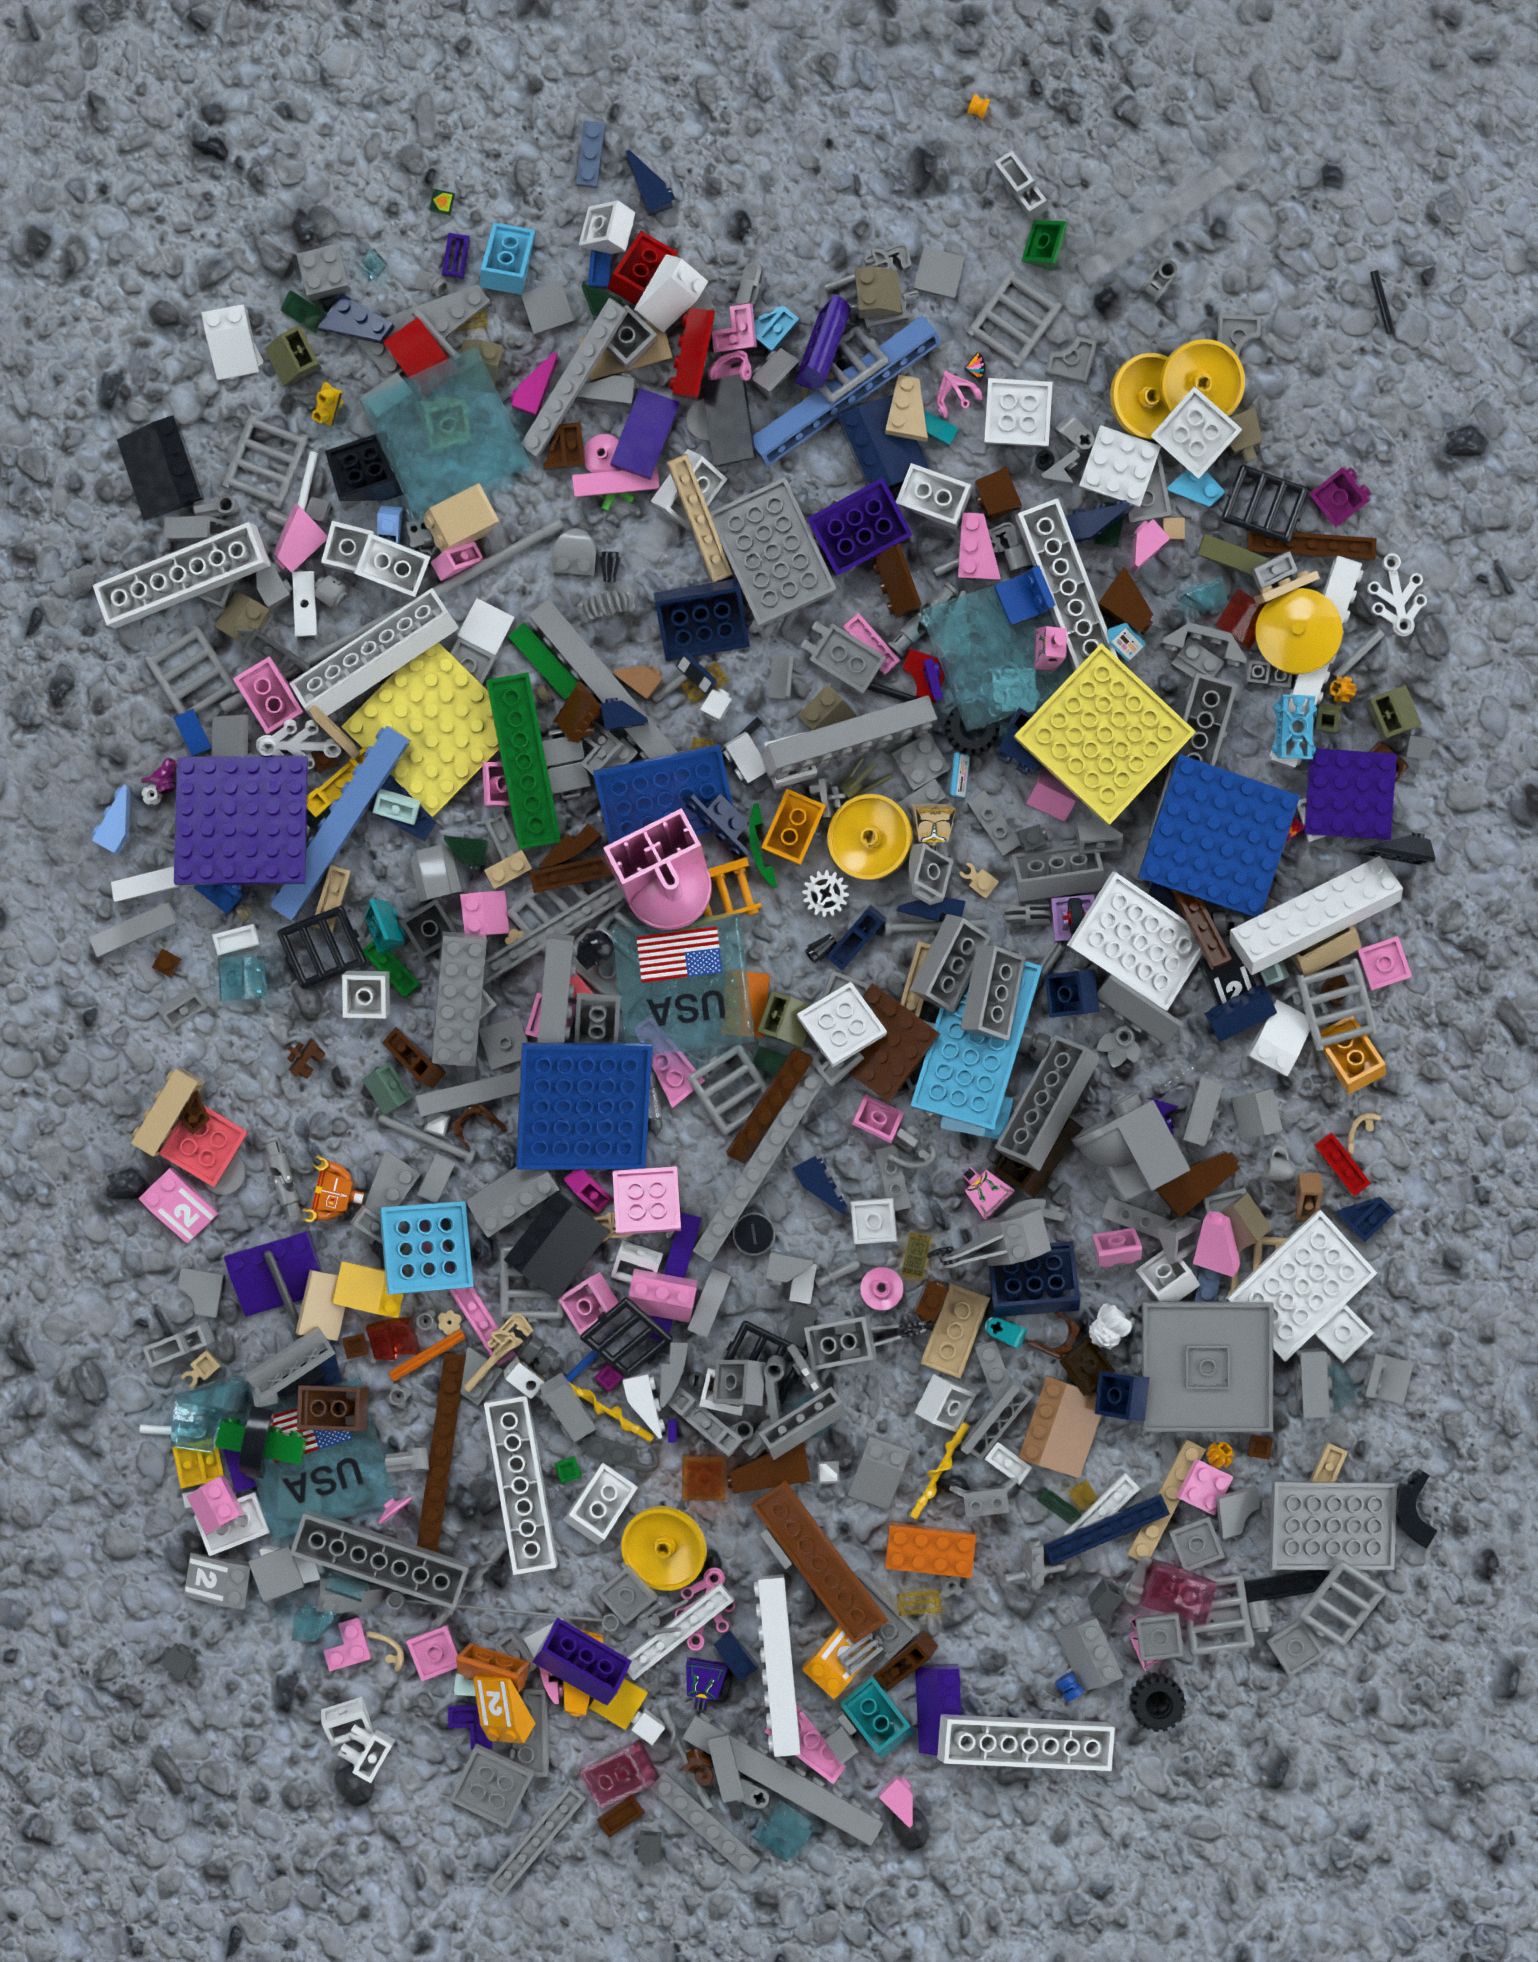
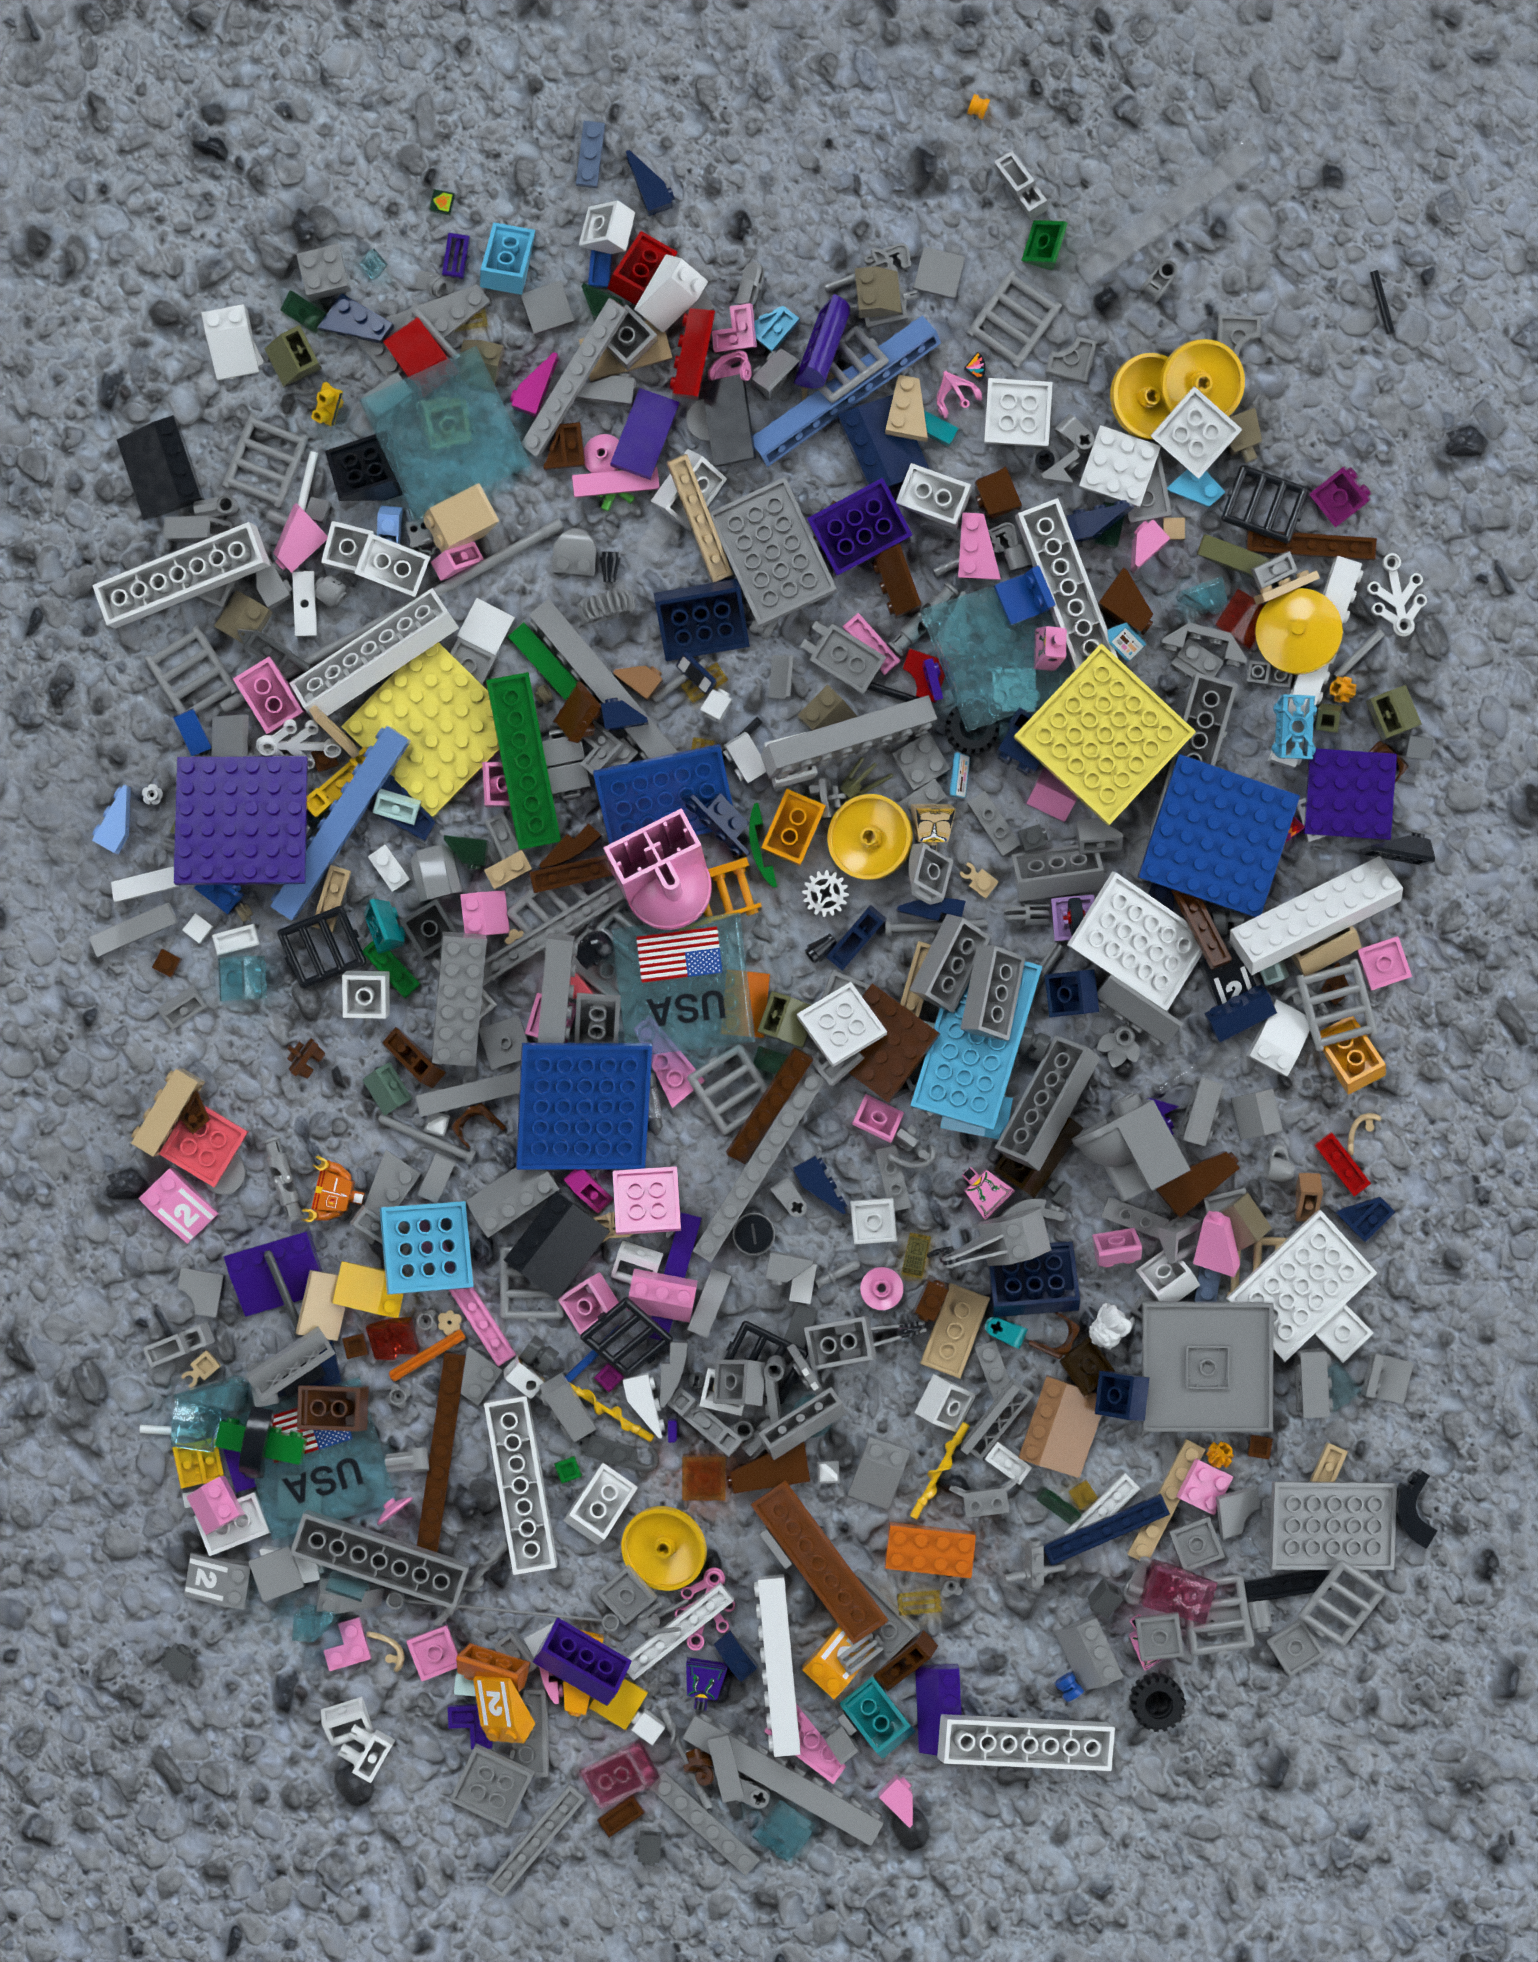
(163, 777): magenta animal -> none
(197, 928): none -> white tile
(389, 868): none -> white plate
(503, 1342): tan piece -> none
(787, 1194): none -> light grey piece

